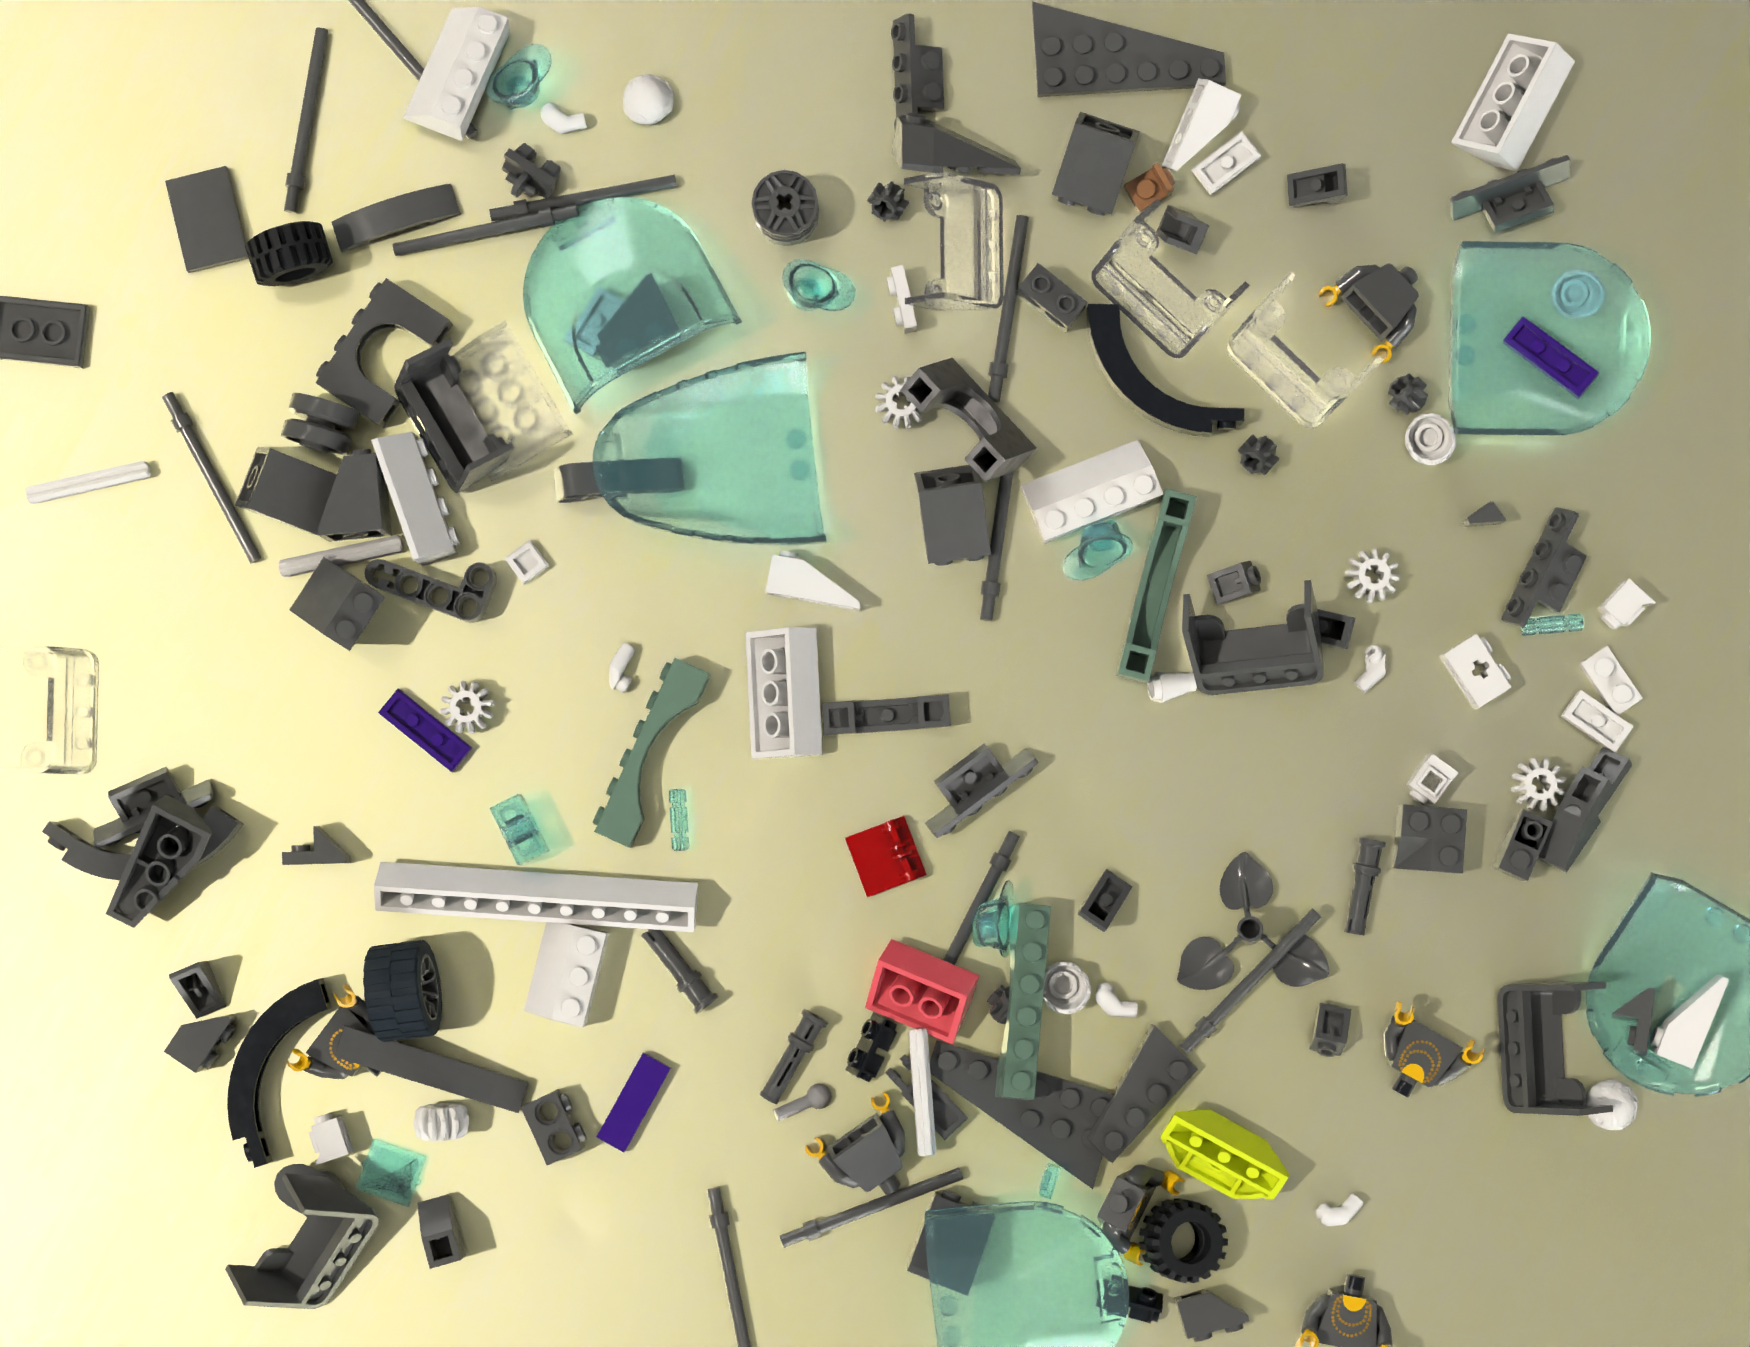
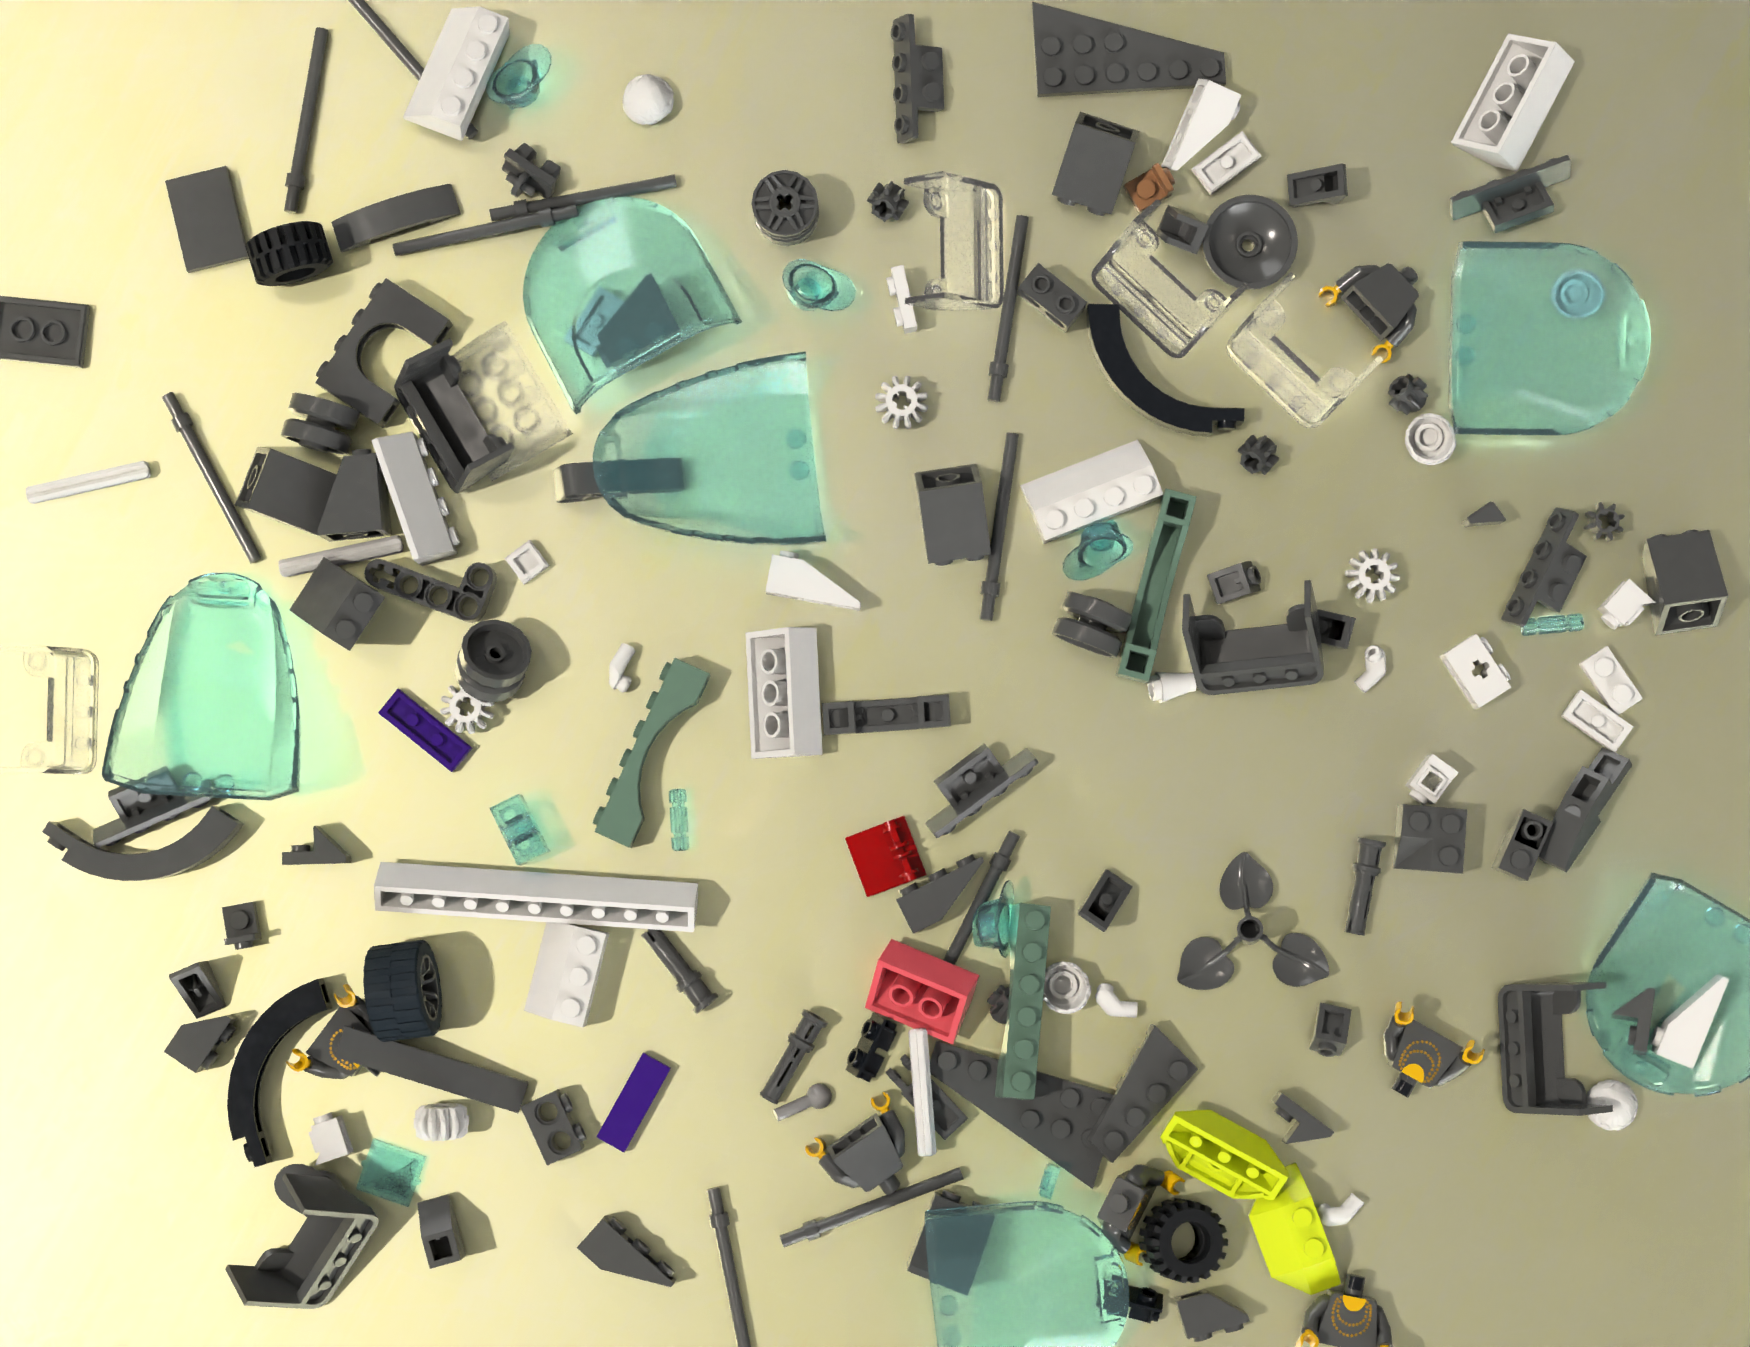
(163, 854): dark grey wedge -> none
(210, 699): none -> clear light blue windscreen
(241, 925): none -> dark grey bracket
(492, 660): none -> dark grey wheel
(559, 121): white arm -> none
(617, 1253): none -> dark grey slope
(930, 147): dark grey wedge -> none
(931, 902): none -> dark grey slope
(949, 387): flat silver arch -> none
(1093, 620): none -> dark grey wheel
(1206, 1025): dark grey bar -> none
(1260, 223): none -> dark grey dish
(1294, 1237): none -> neon yellow wedge
(1305, 1127): none -> dark grey slope
(1547, 779): white gear -> none
(1550, 357): dark purple tile -> none
(1595, 524): none -> dark grey gear
(1683, 582): none -> dark grey slope

